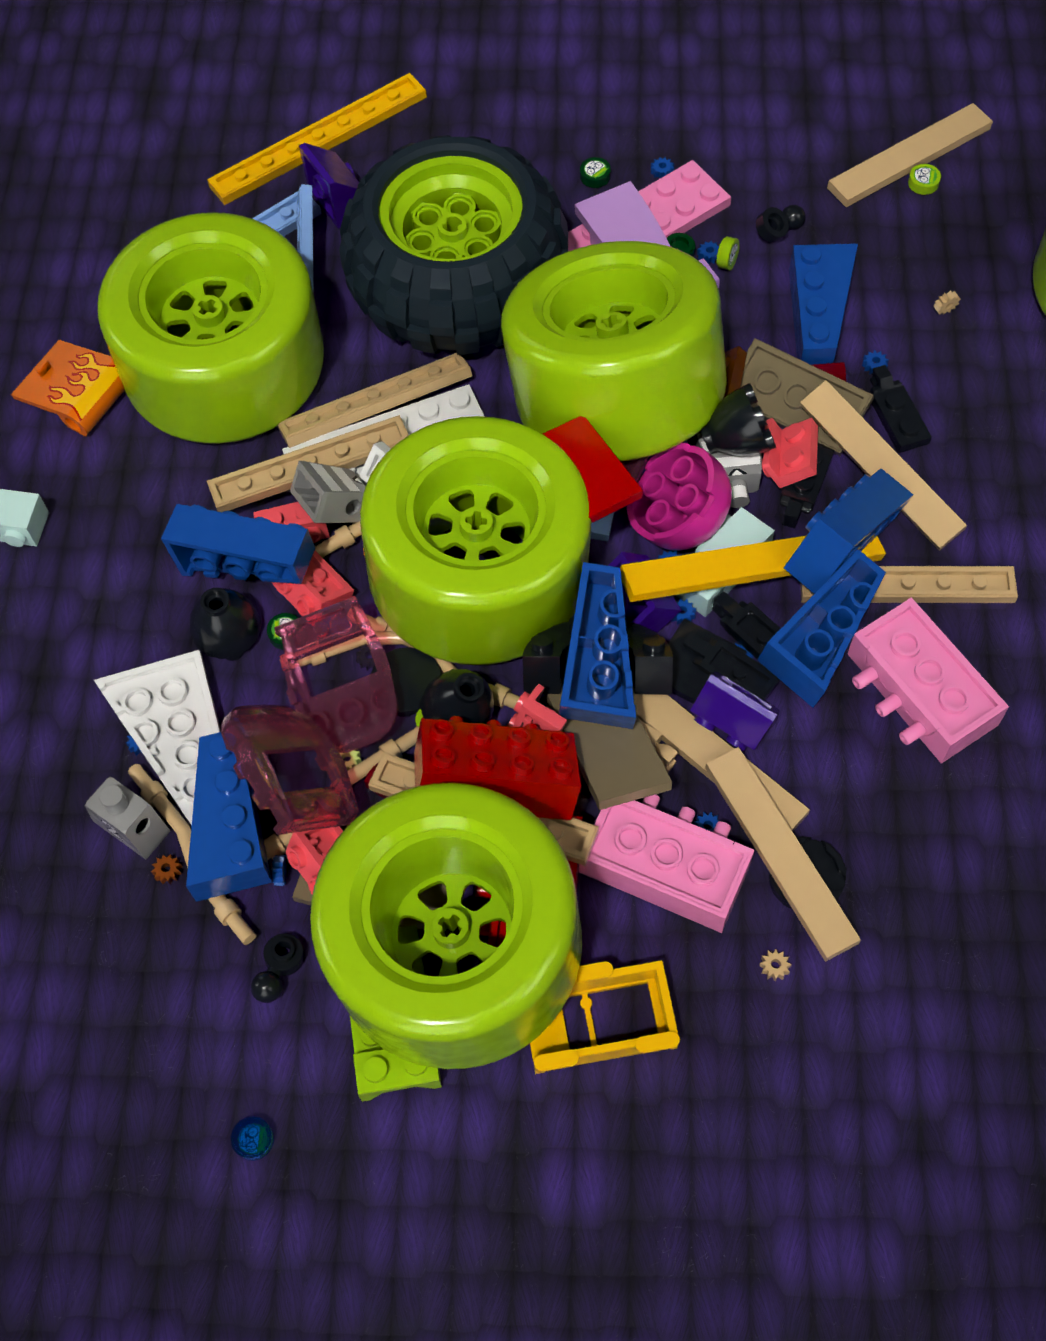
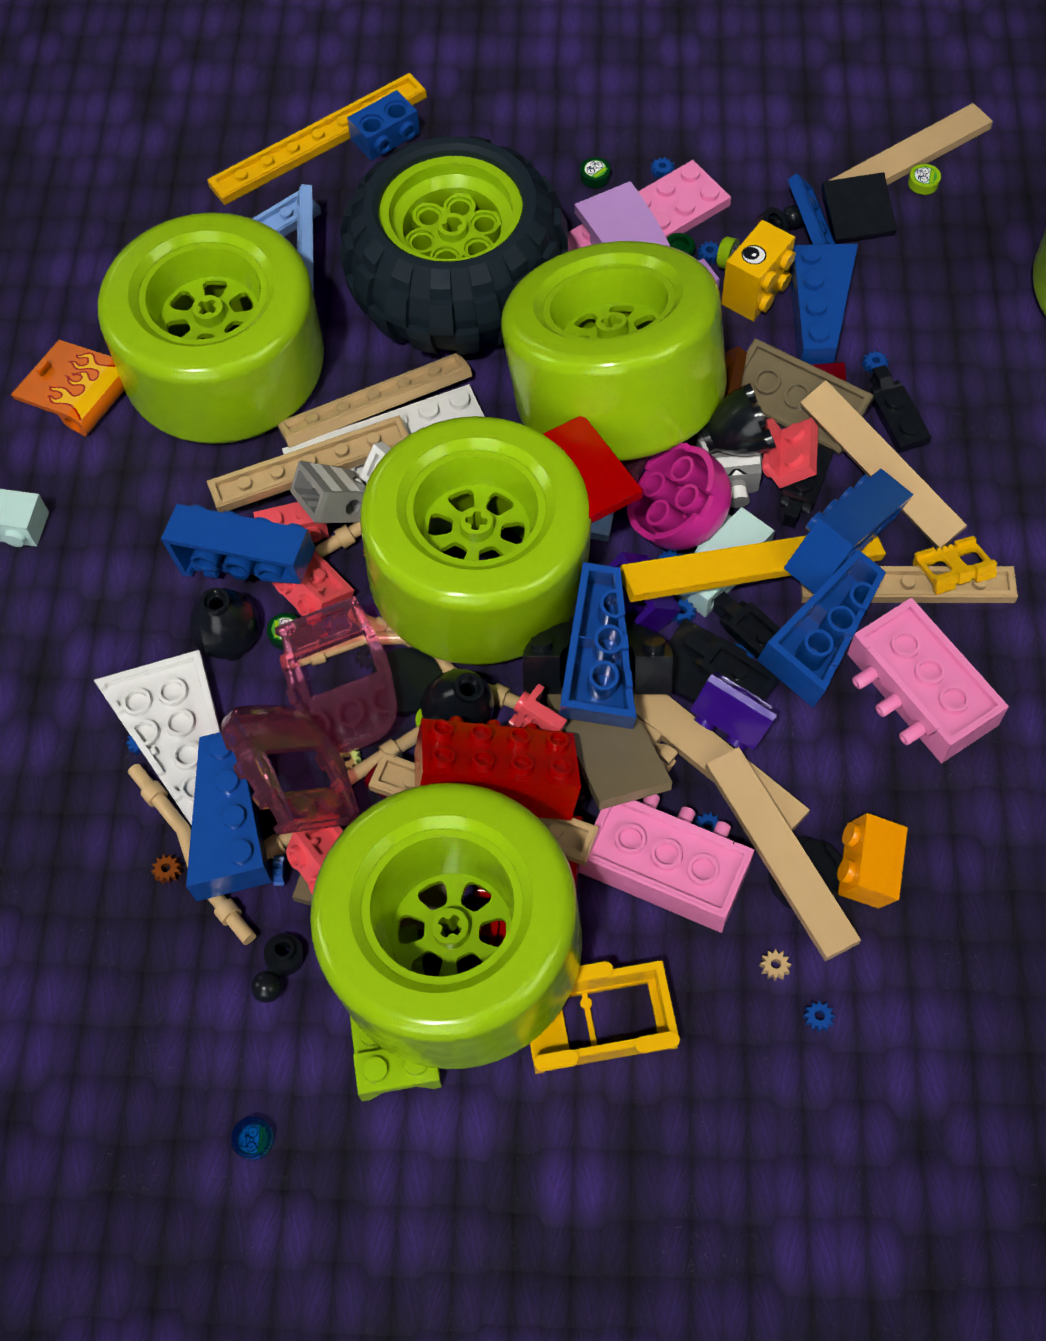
(119, 813): light grey torso -> none
(330, 179): dark purple slope -> none
(383, 125): none -> blue brick
(758, 270): none -> yellow brick
(810, 210): none -> blue tile
(824, 1011): none -> blue piece
(859, 208): none -> black tile
(872, 861): none -> light orange brick
(946, 302): tan piece -> none
(960, 572): none -> yellow piece

